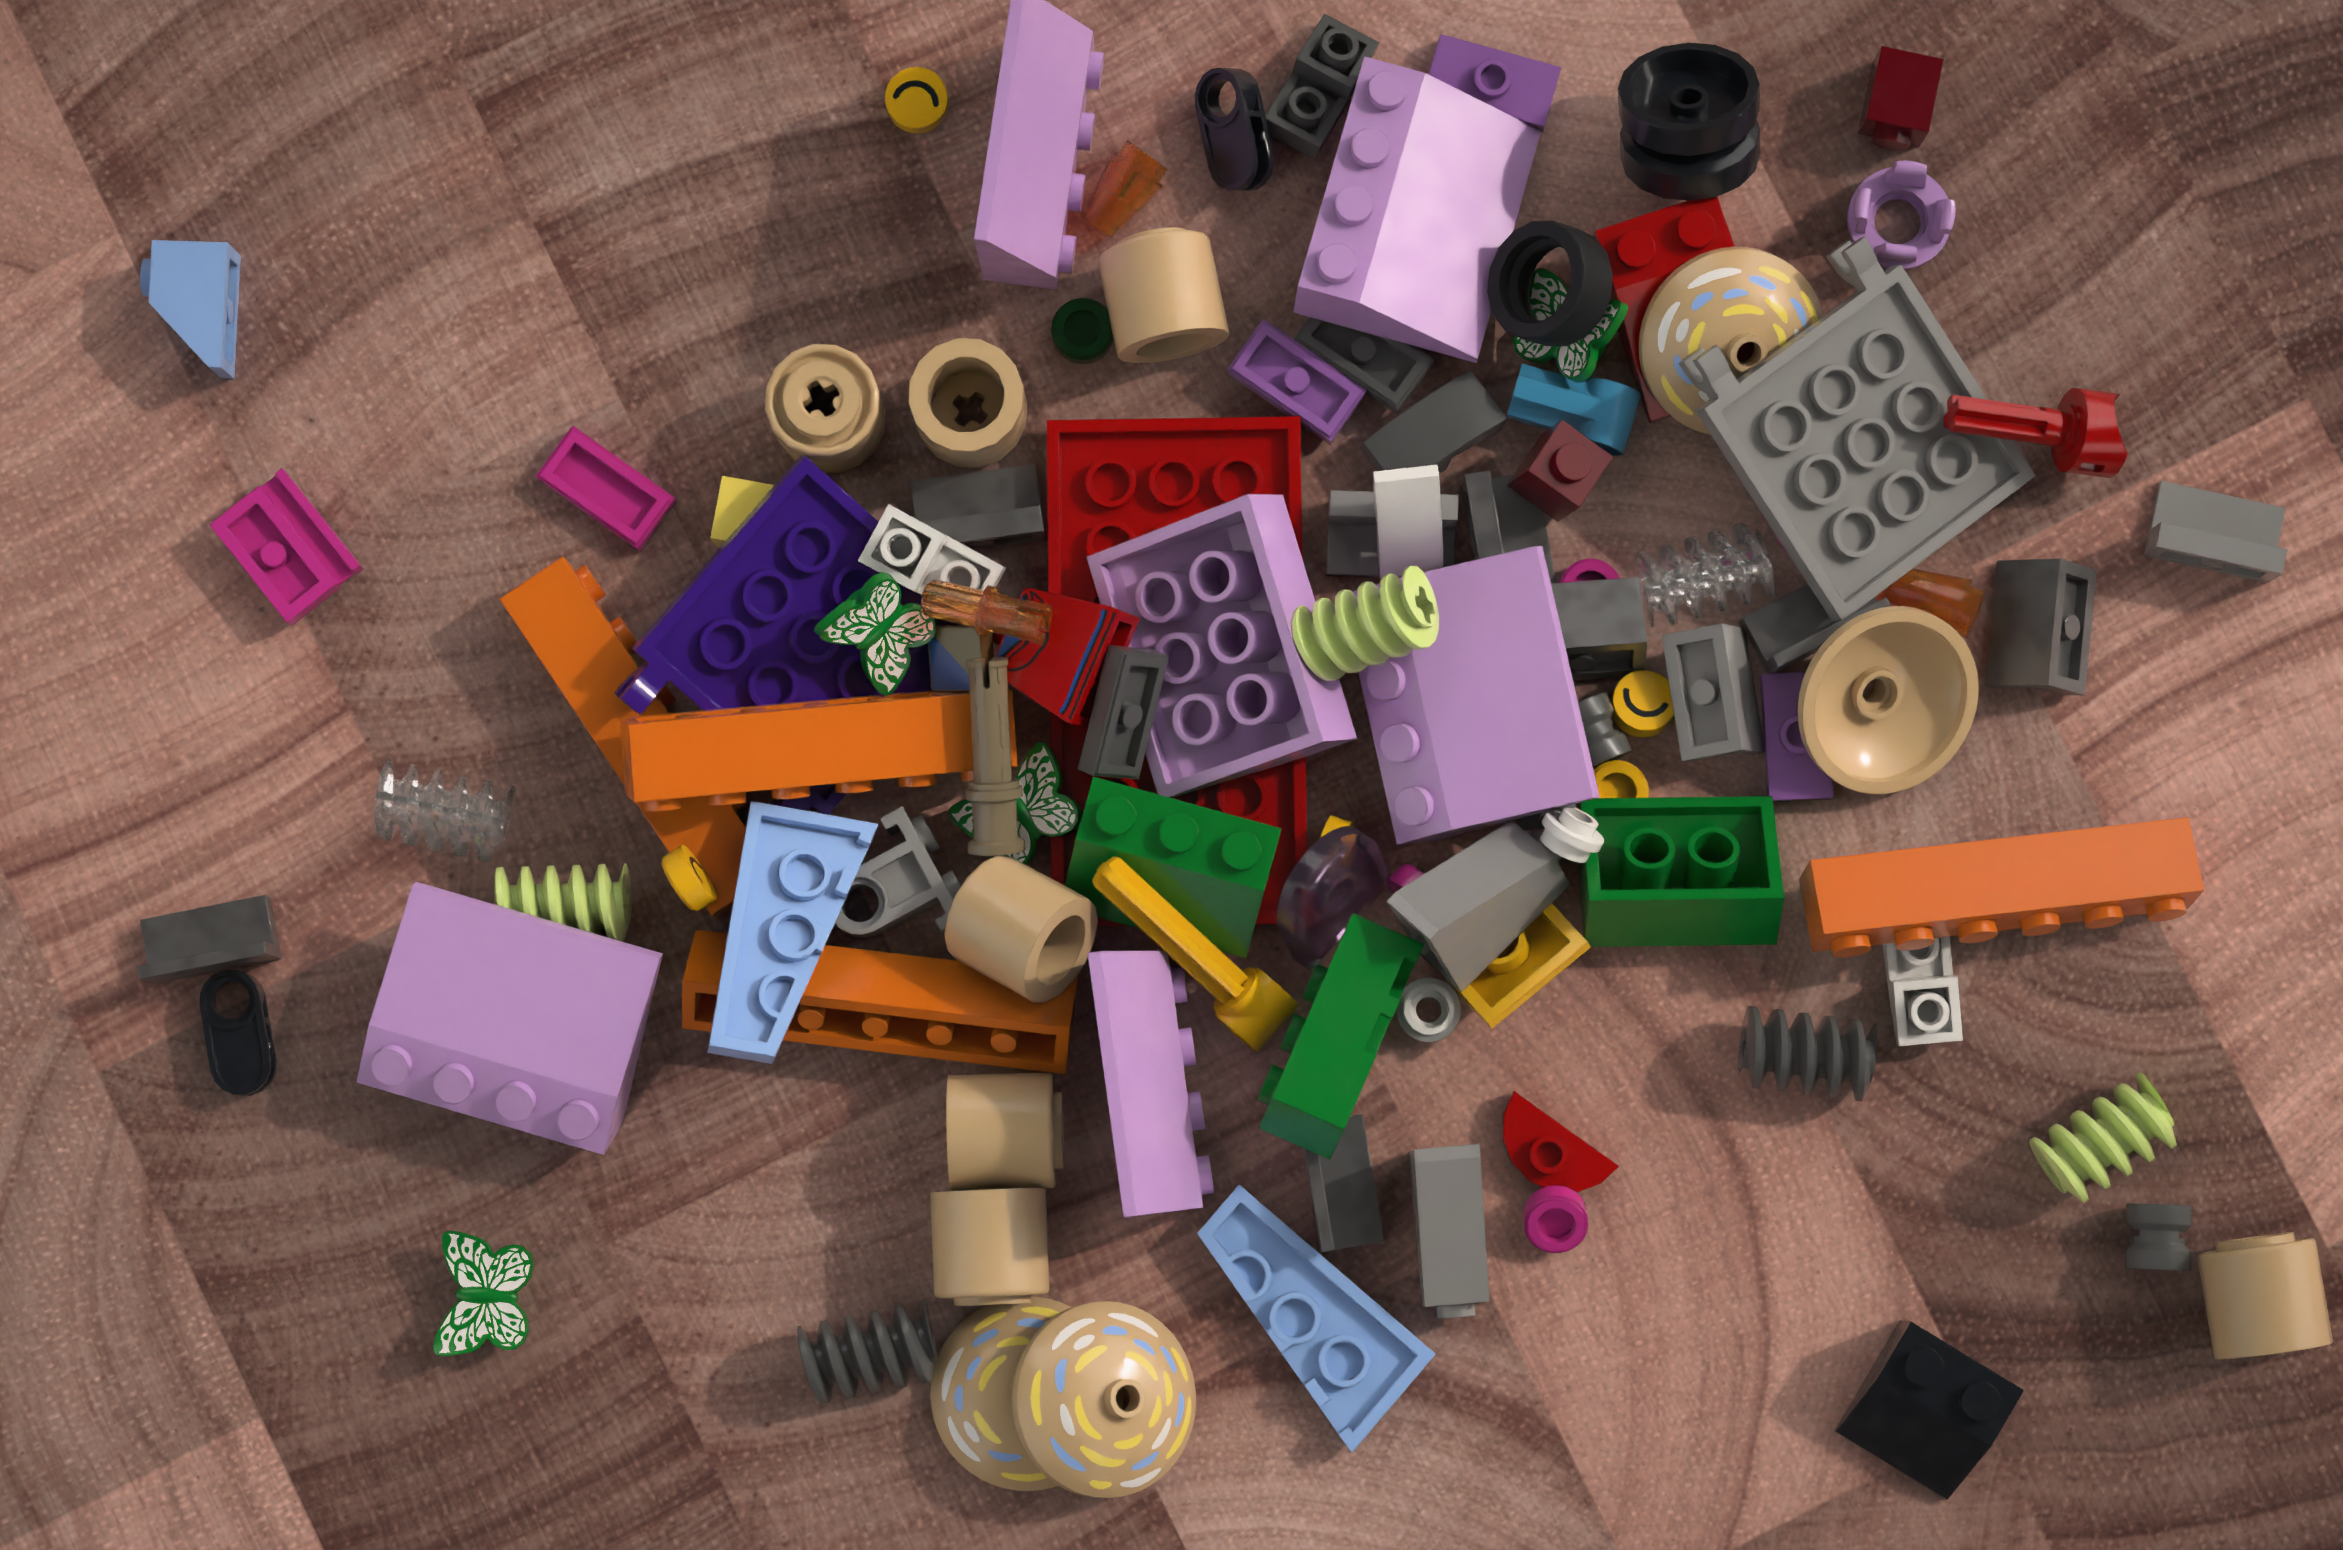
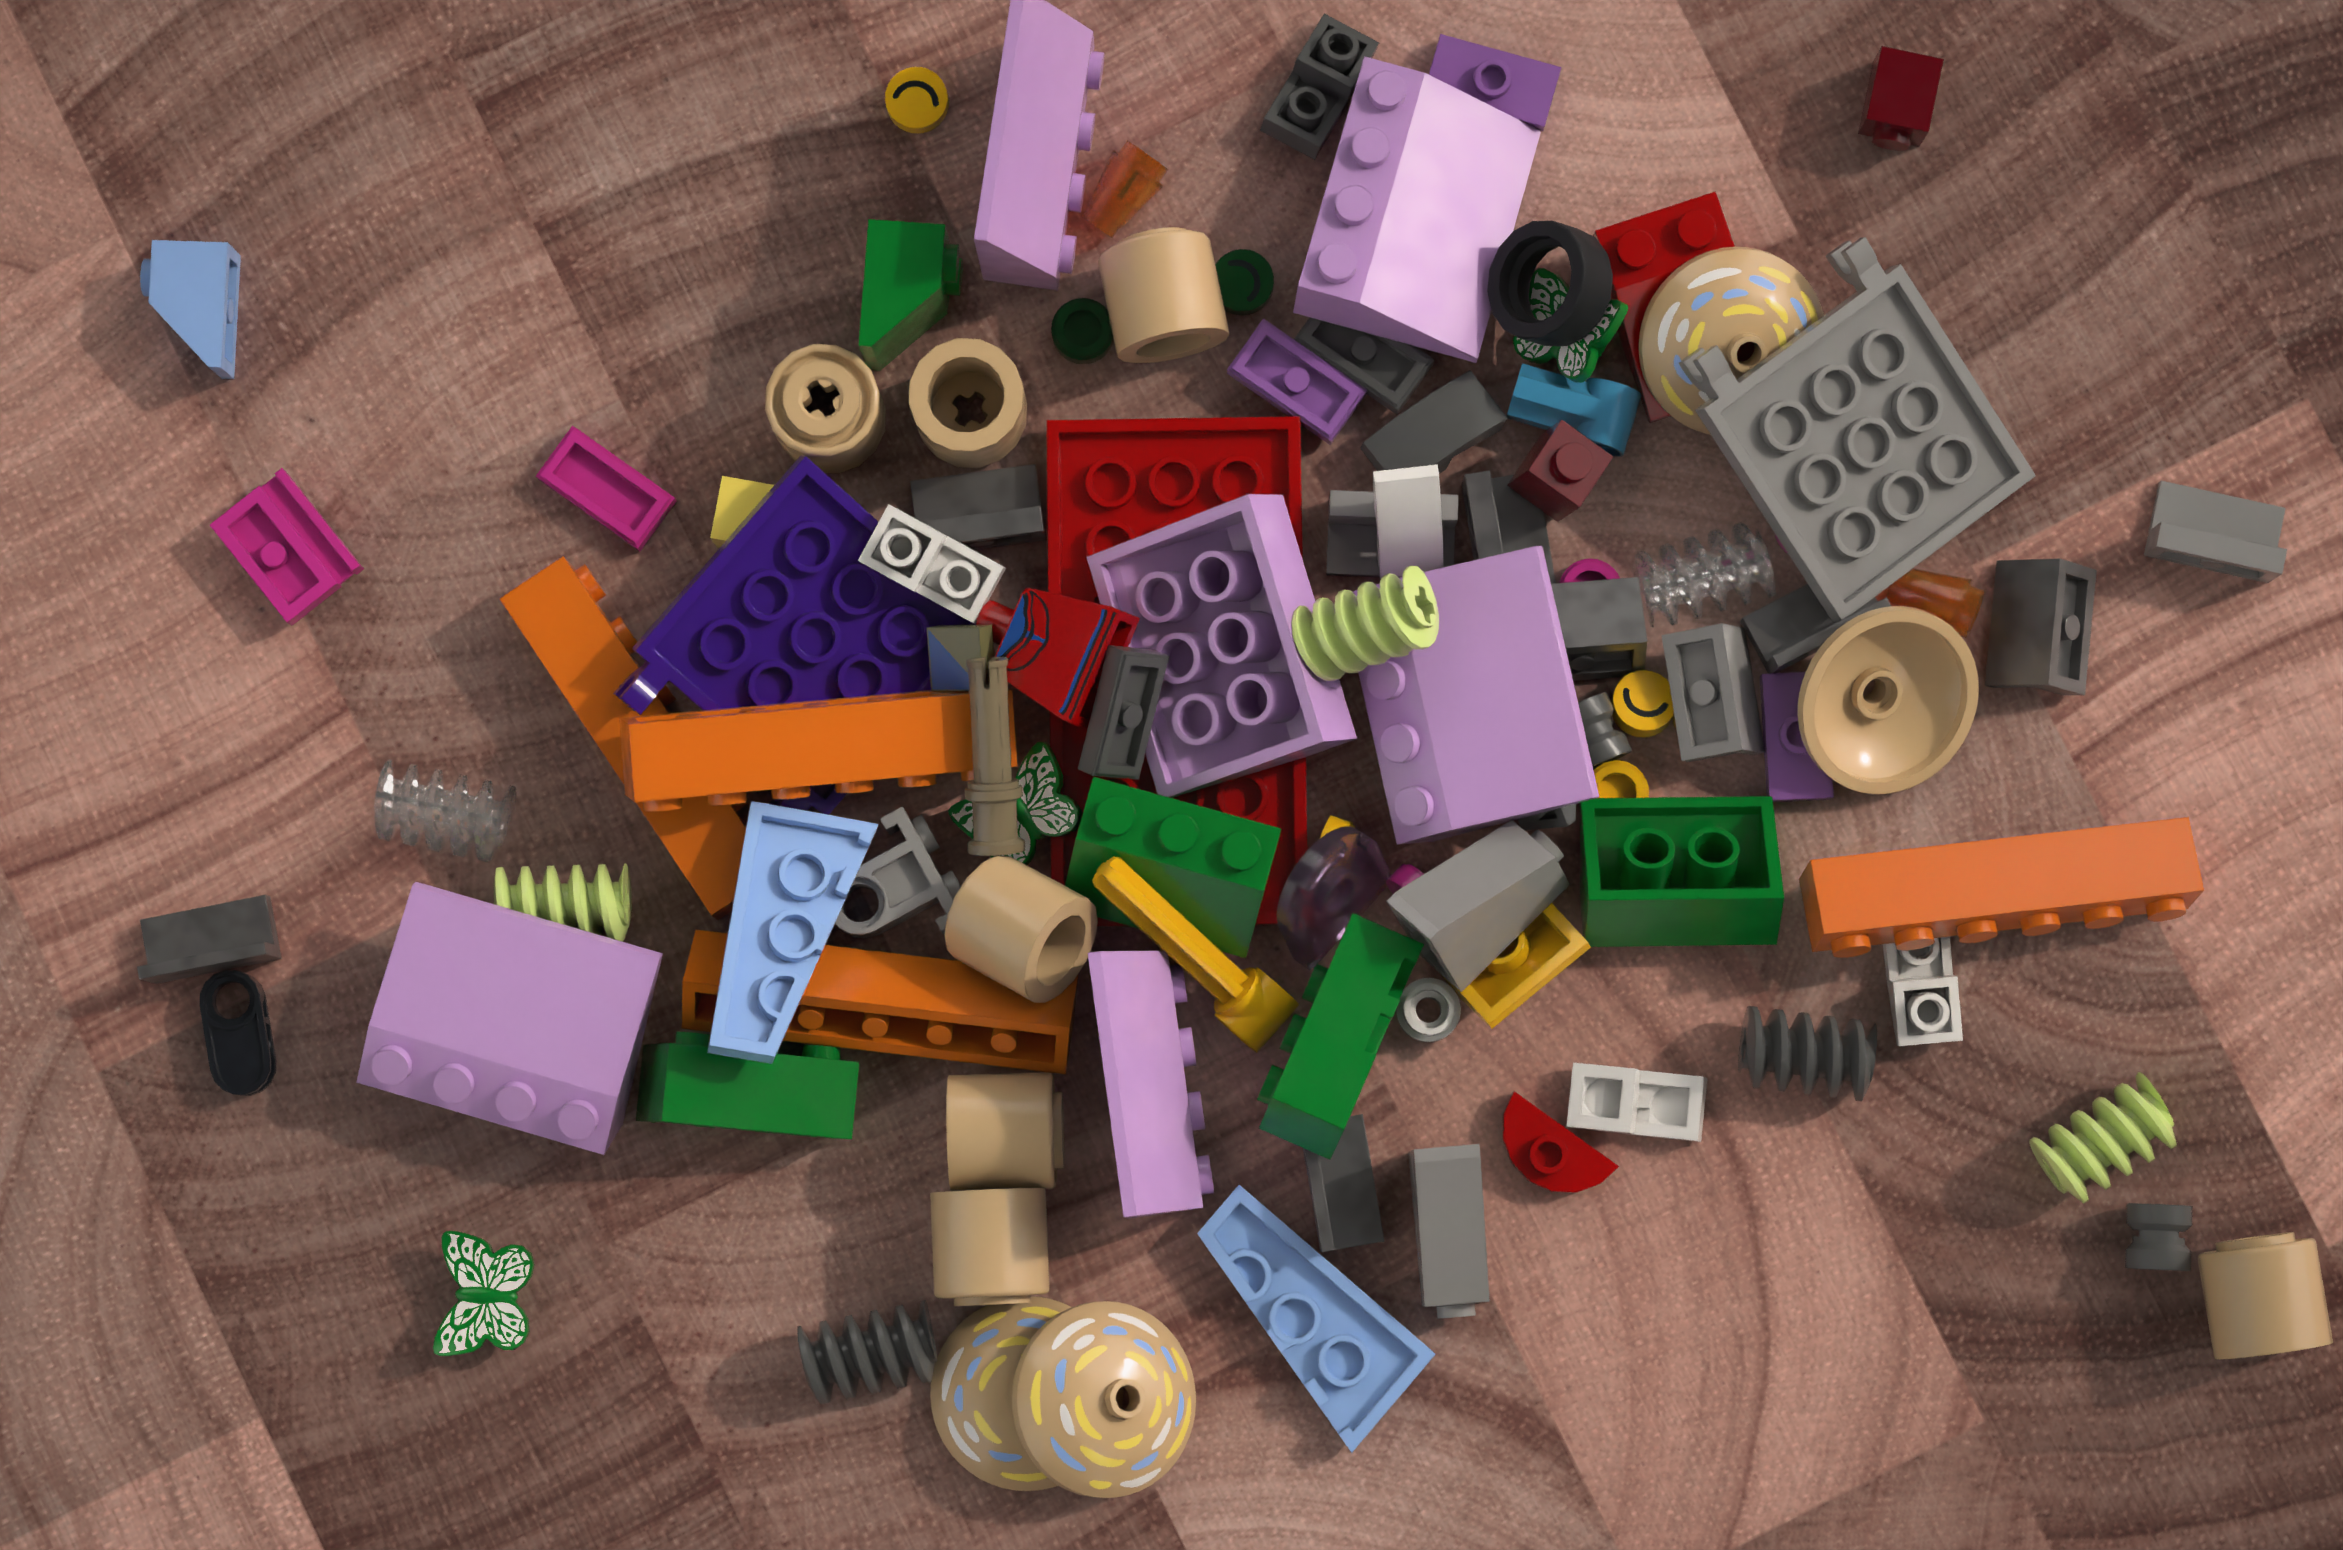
(688, 878): yellow tile -> none
(789, 1097): none -> green wedge
(880, 629): green animal -> none
(904, 286): none -> green slope
(987, 610): clear orange axle -> none
(1235, 143): black piece -> none
(1244, 281): none -> dark green tile
(1555, 1219): dark pink tile -> none
(1571, 834): white plate -> none
(1637, 1102): none -> white slope
(1689, 121): black wheel -> none
(1911, 184): lavender piece -> none
(1928, 1409): black slope -> none
(2079, 431): red piece -> none

